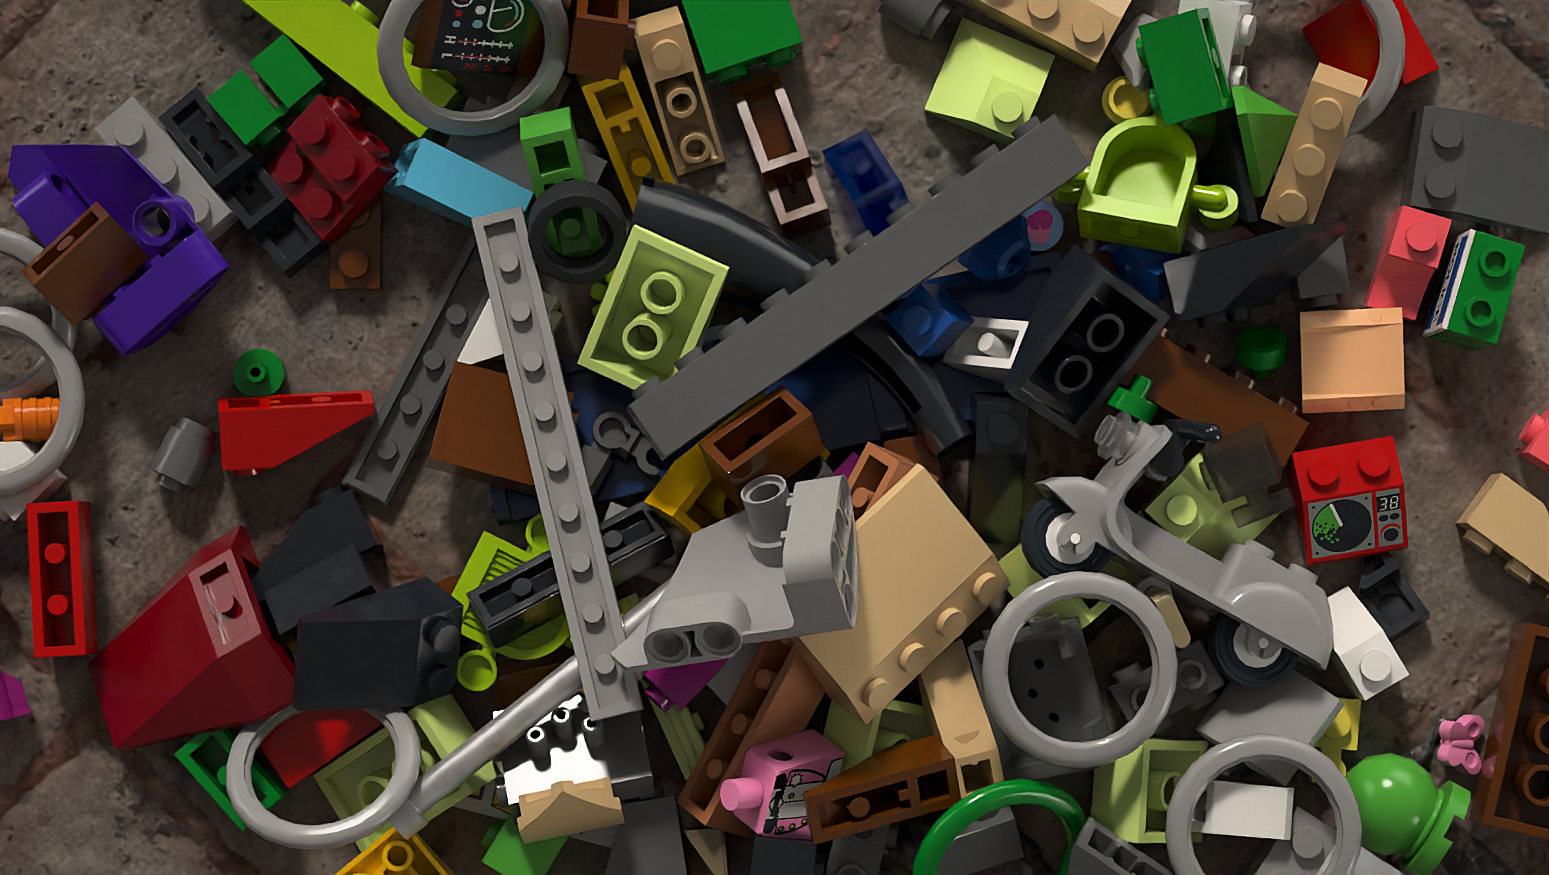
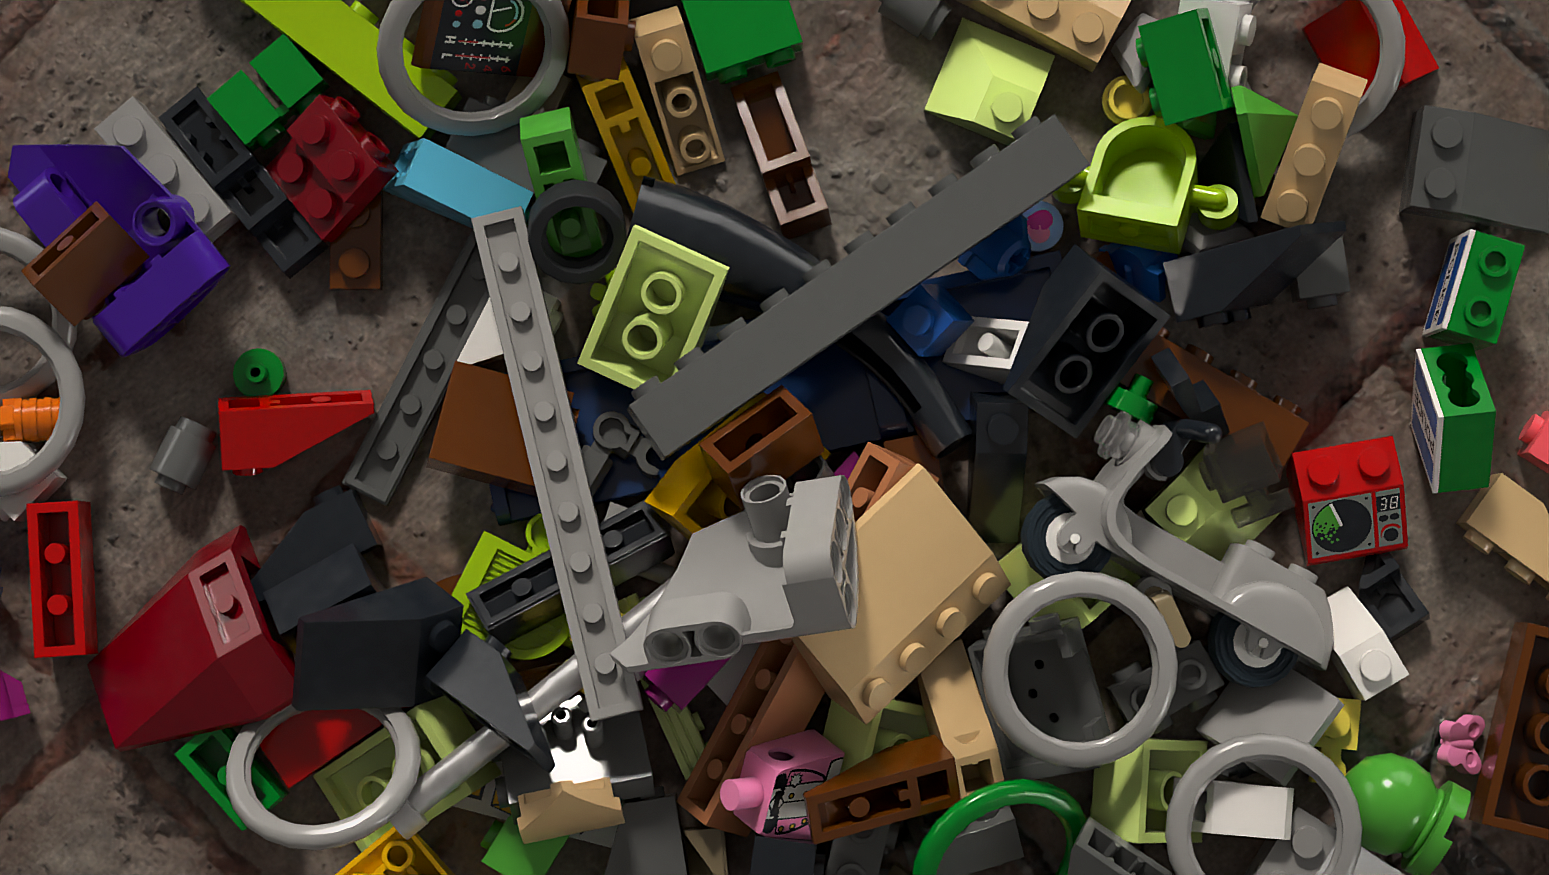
(490, 690): none -> black slope
(866, 180): clear blue slope -> none
(1195, 399): none -> black slope
(1261, 350): green tile -> none
(1352, 360): light nougat slope -> none
(1407, 260): coral arch -> none
(1452, 418): none -> green piece

